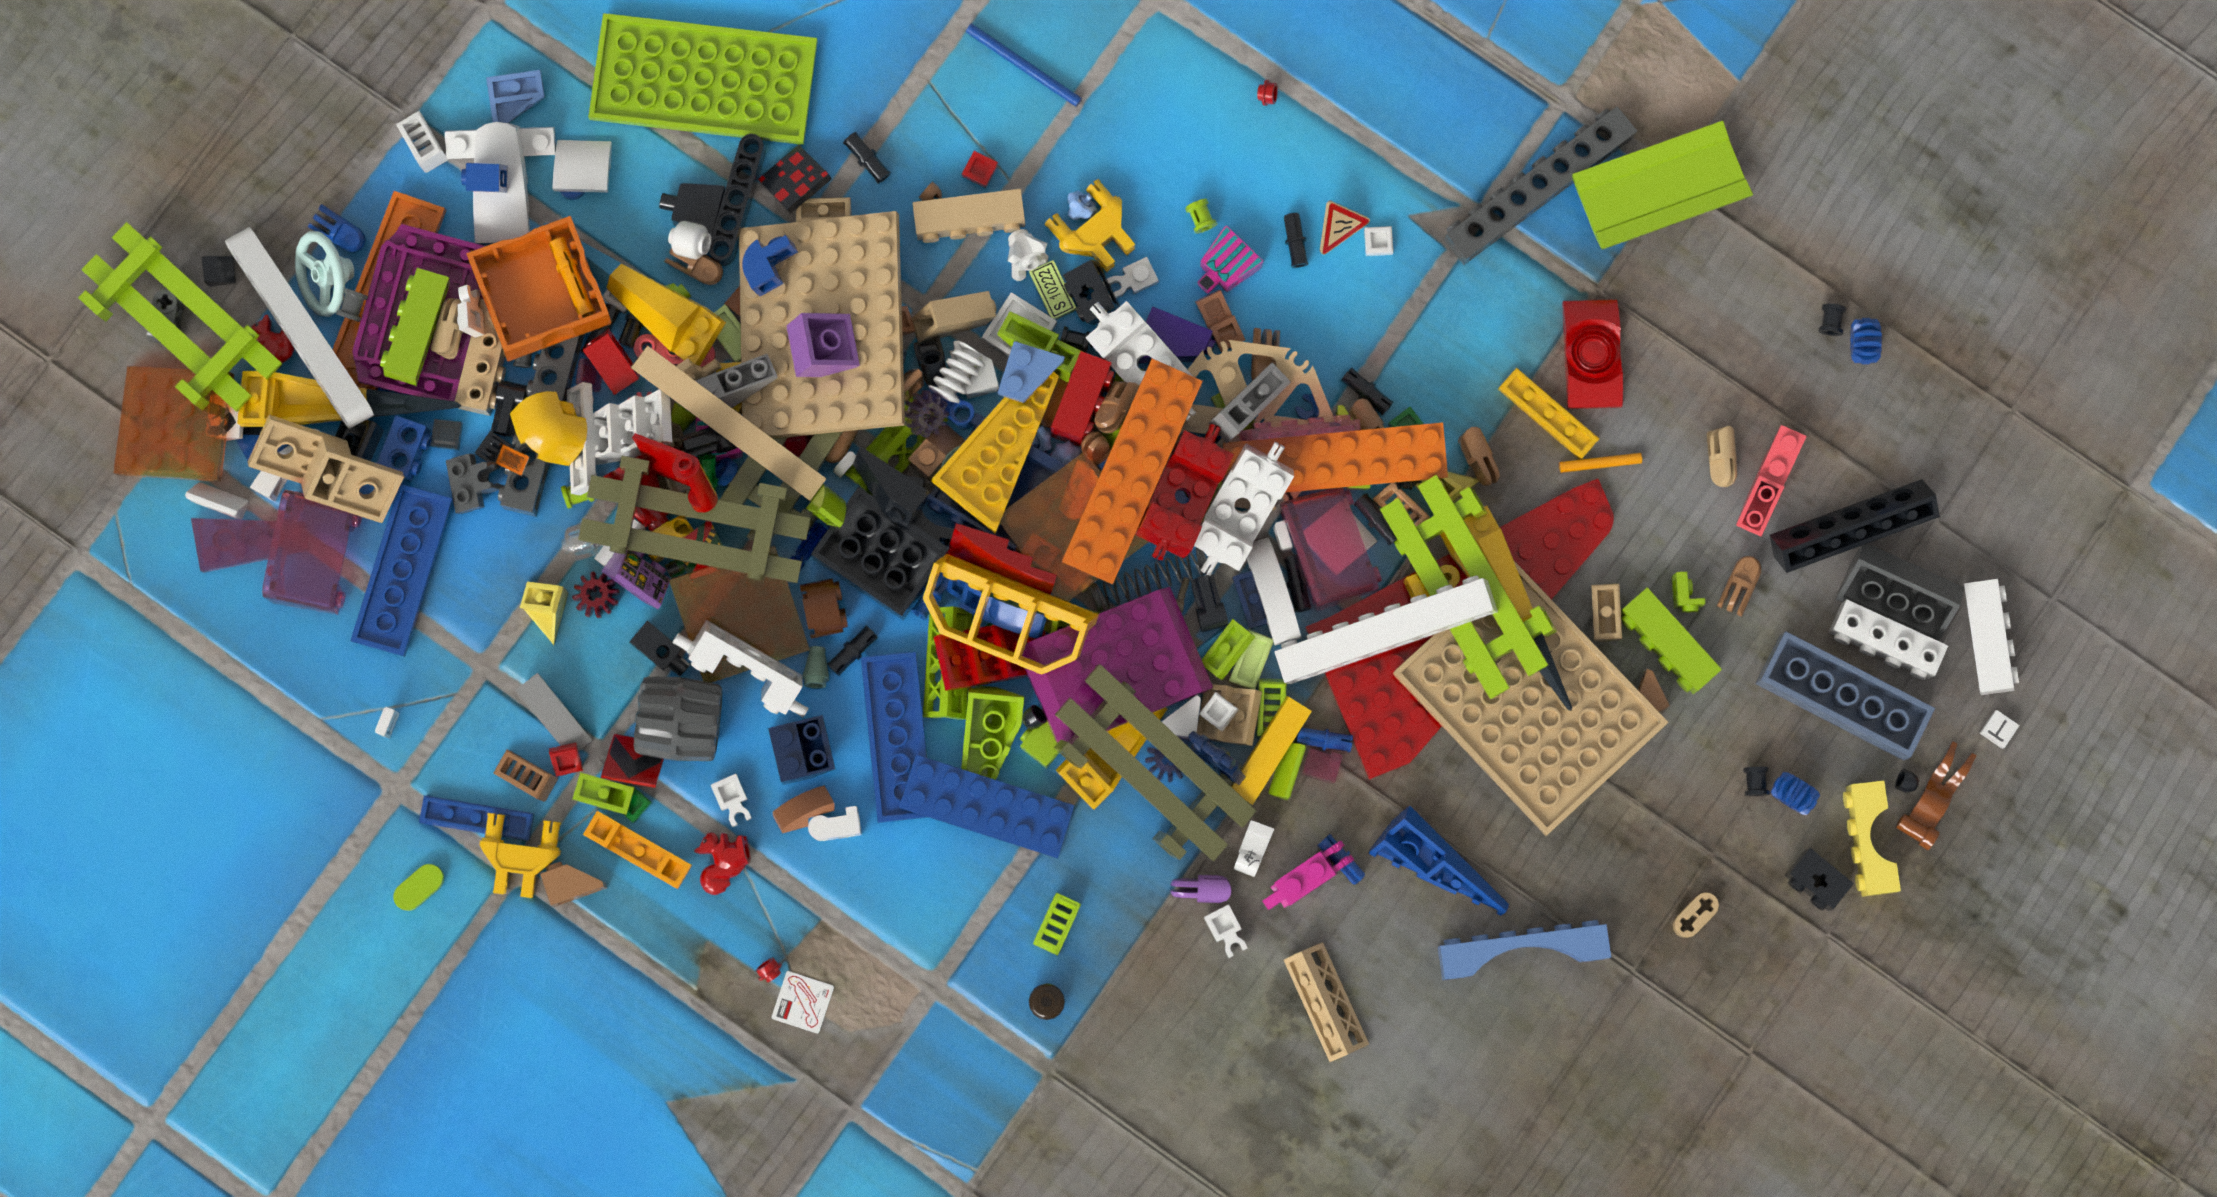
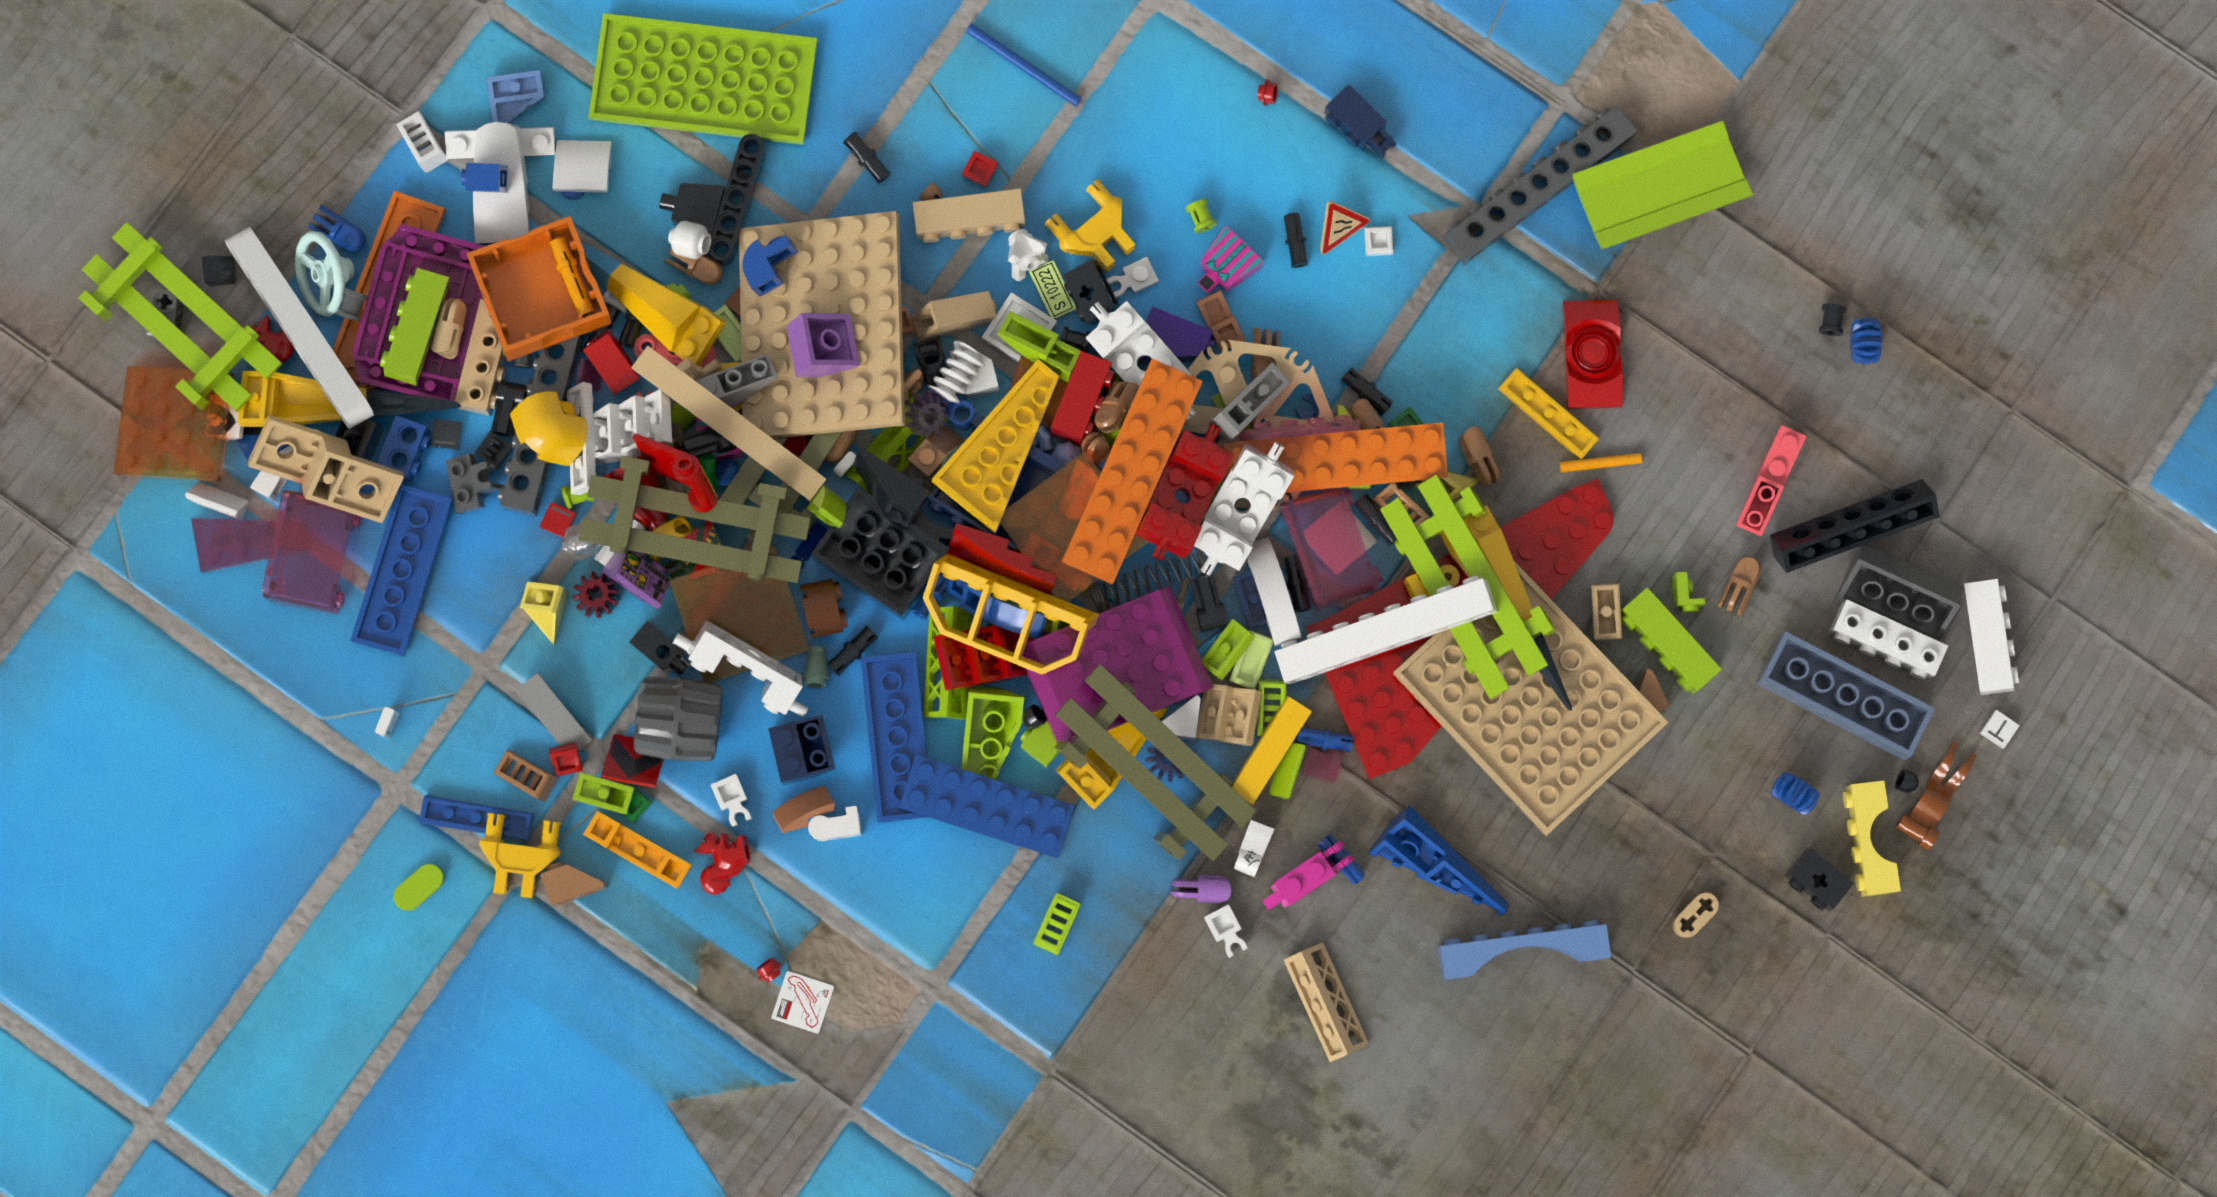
(469, 314): white plate -> none
(512, 460): sticker -> none
(557, 520): none -> red tile
(794, 179): black tile -> none
(823, 209): tan brick -> none
(1026, 371): medium blue wing -> none
(1046, 1001): dark brown head -> none
(1081, 205): light blue piece -> none
(1216, 757): dark blue plate -> none
(1219, 711): white tile -> none
(1282, 536): white tile -> none
(1358, 121): none -> dark blue brick
(1722, 456): tan arm -> none
(1756, 781): black bush -> none

